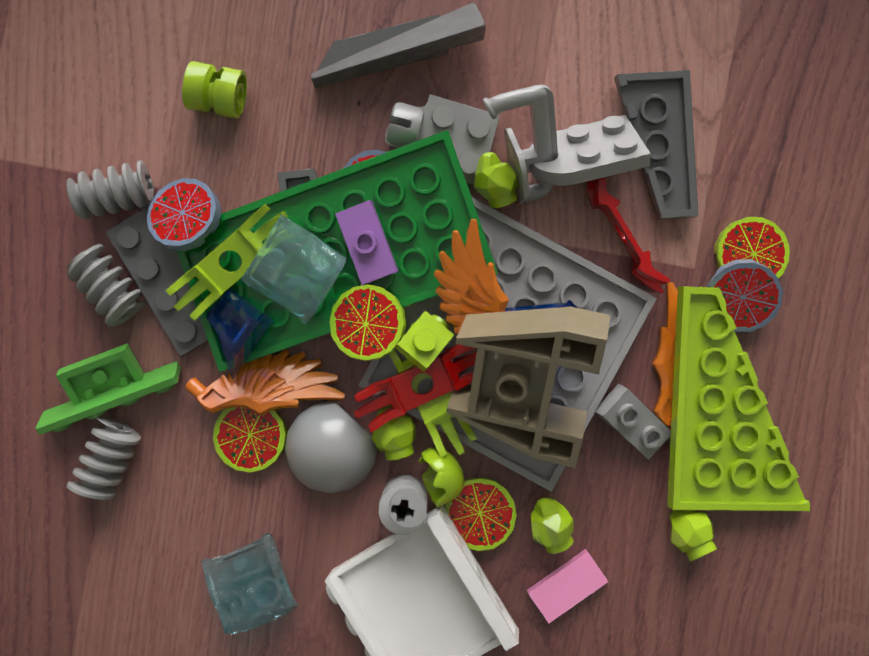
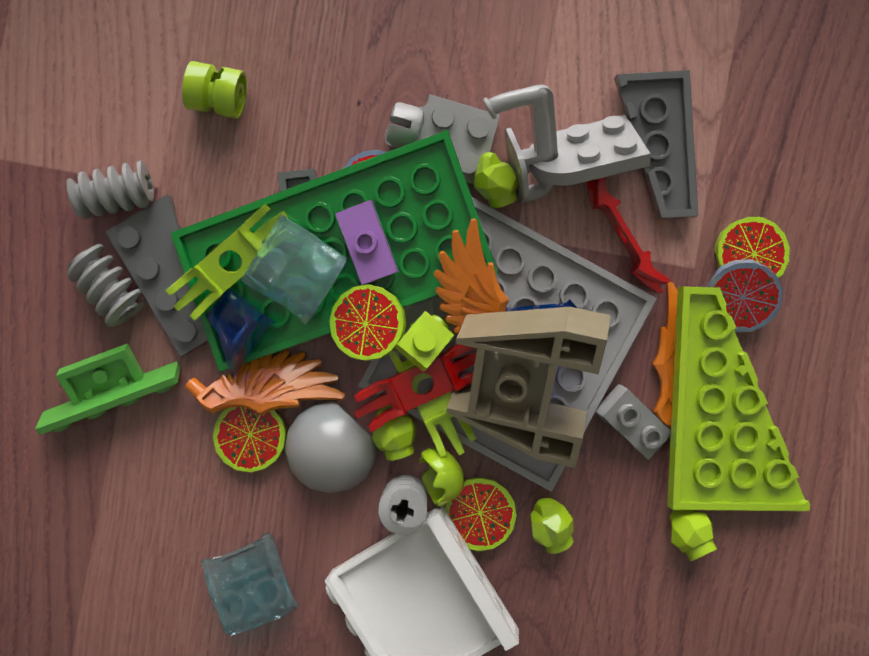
(107, 461): light grey piece -> none
(183, 214): tile -> none
(399, 45): dark grey wedge -> none
(567, 586): bright pink tile -> none

